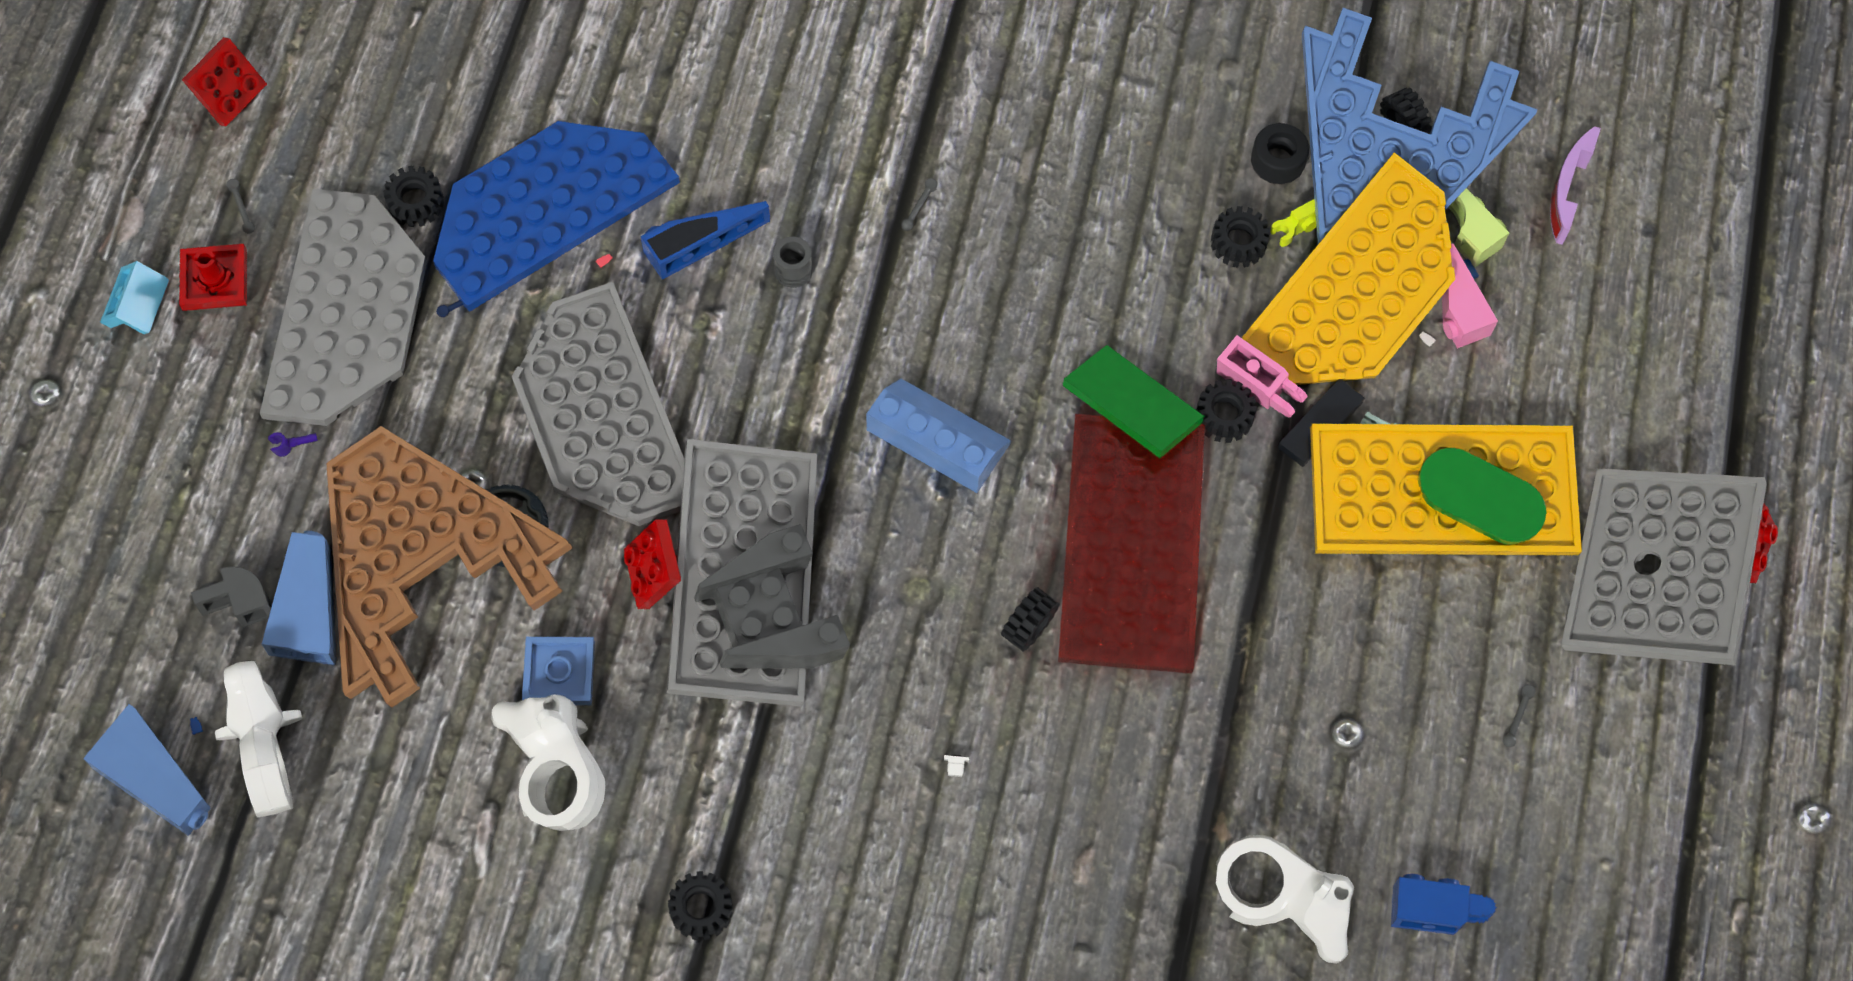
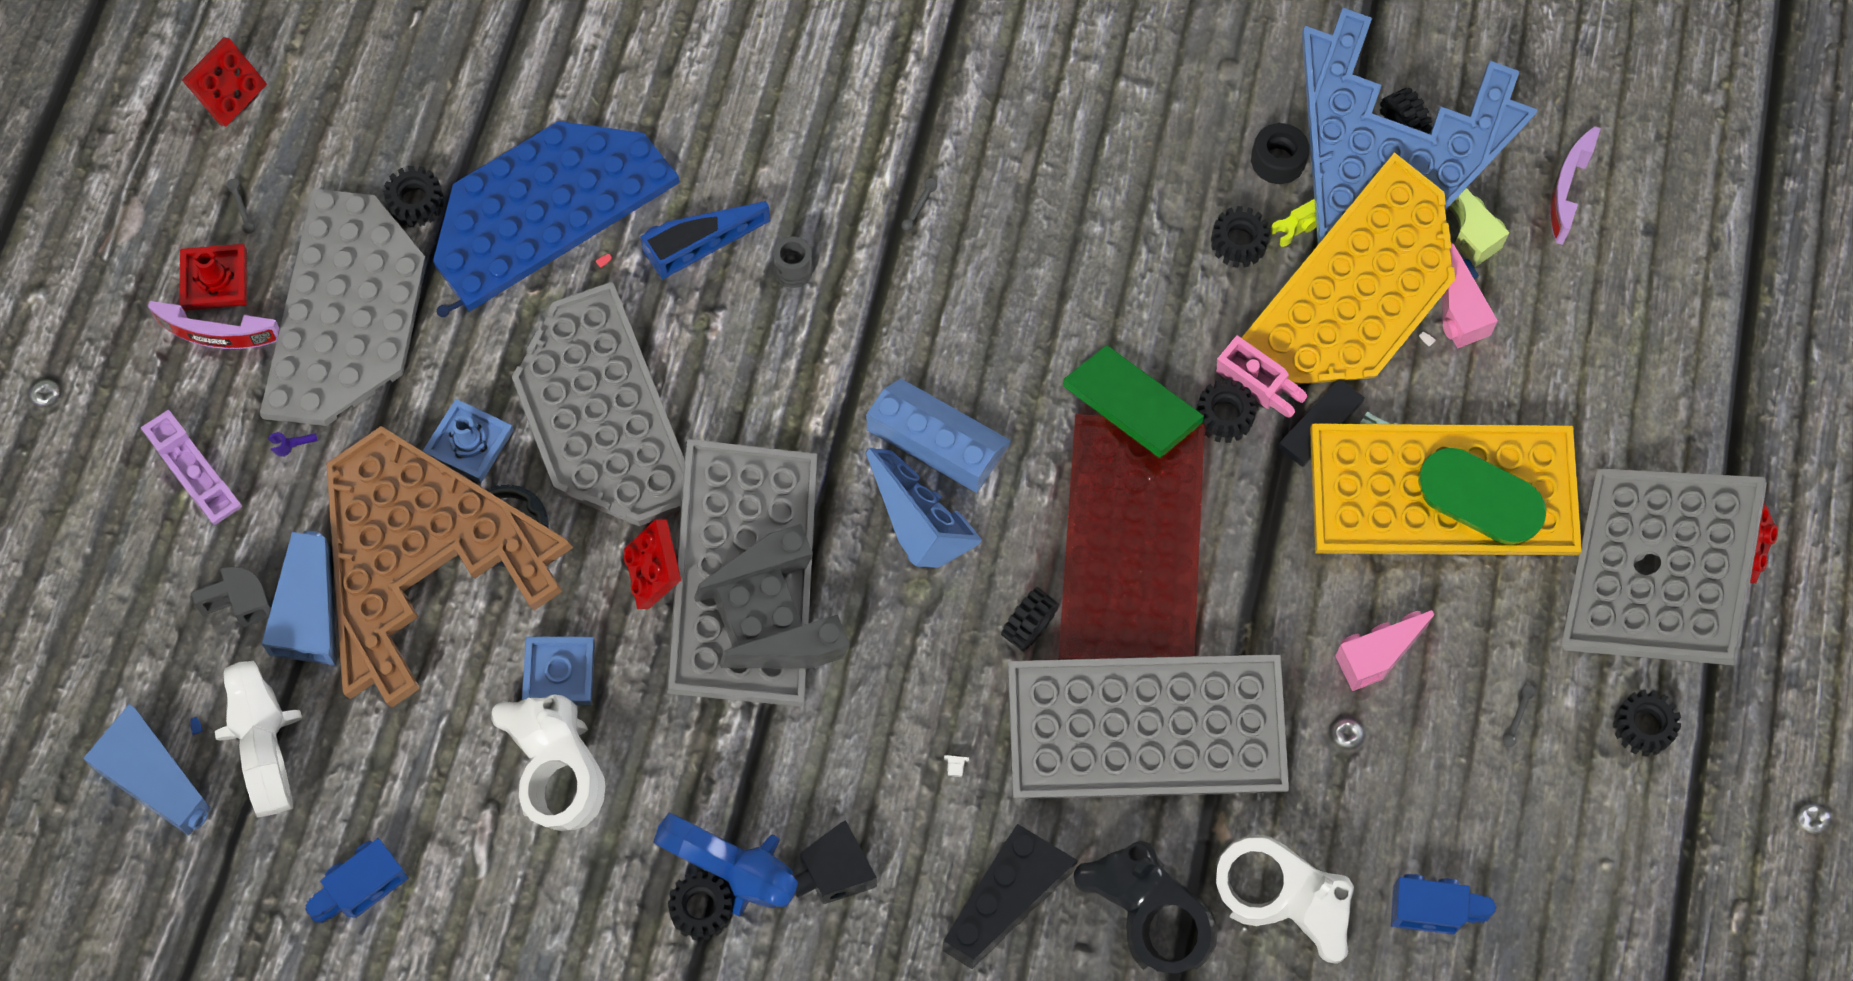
(135, 298): medium azure panel -> none
(191, 468): none -> lavender slope
(251, 333): none -> lavender slope
(356, 883): none -> blue hinge
(468, 442): none -> medium blue plate
(752, 873): none -> blue animal
(835, 867): none -> black torso
(920, 522): none -> medium blue wedge
(1011, 888): none -> black wedge
(1142, 887): none -> black animal
(1147, 727): none -> light grey plate
(1373, 656): none -> bright pink slope
(1659, 709): none -> black tyre

